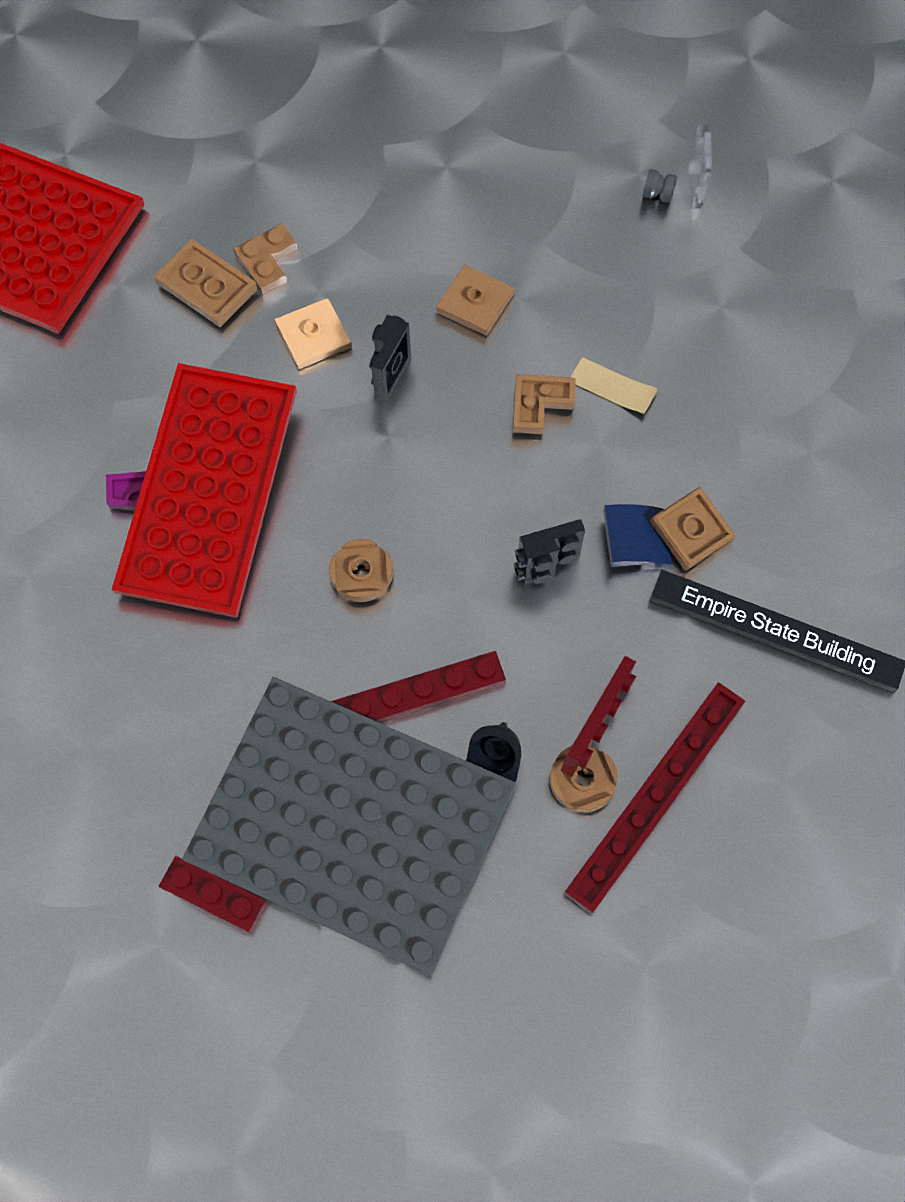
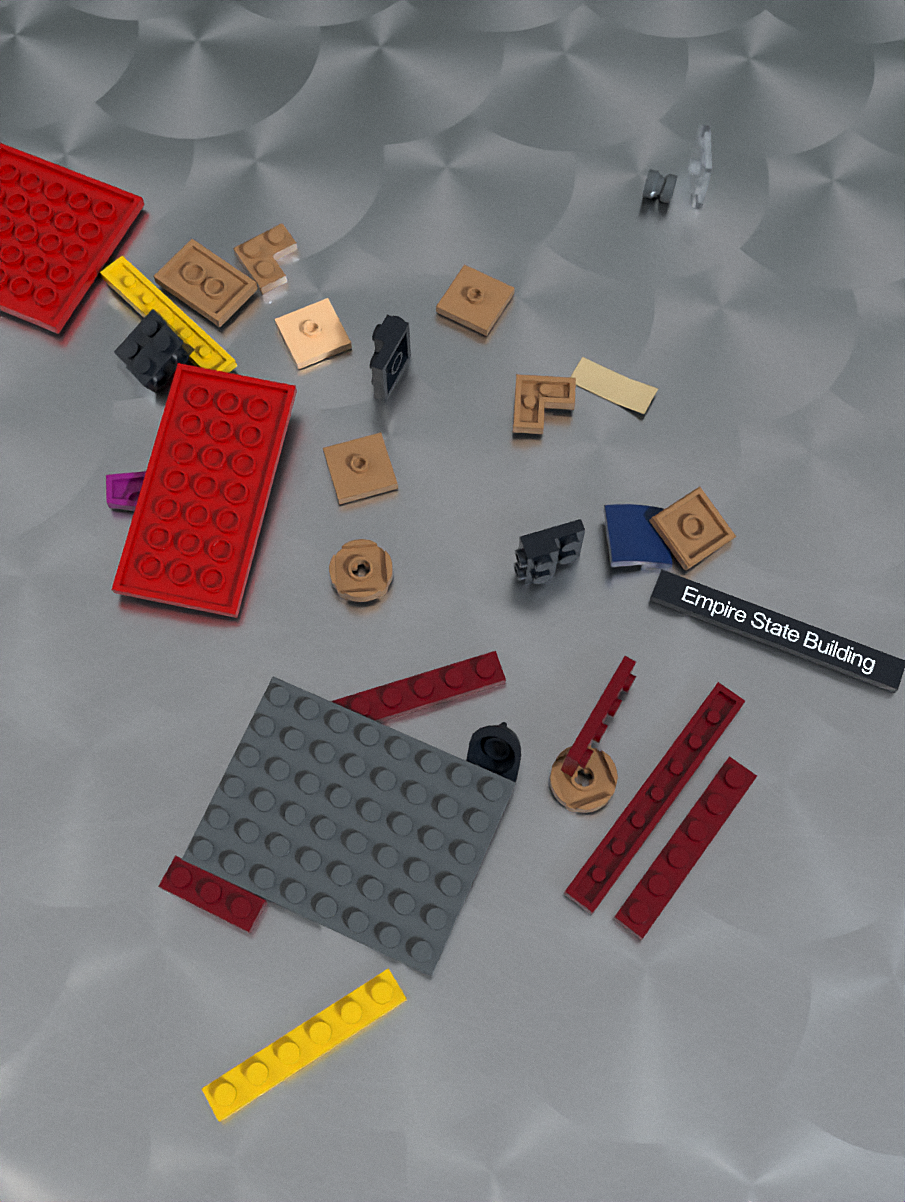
(146, 296): none -> yellow plate
(154, 351): none -> black plate
(303, 1045): none -> yellow plate
(360, 468): none -> medium nougat plate
(684, 848): none -> dark red plate

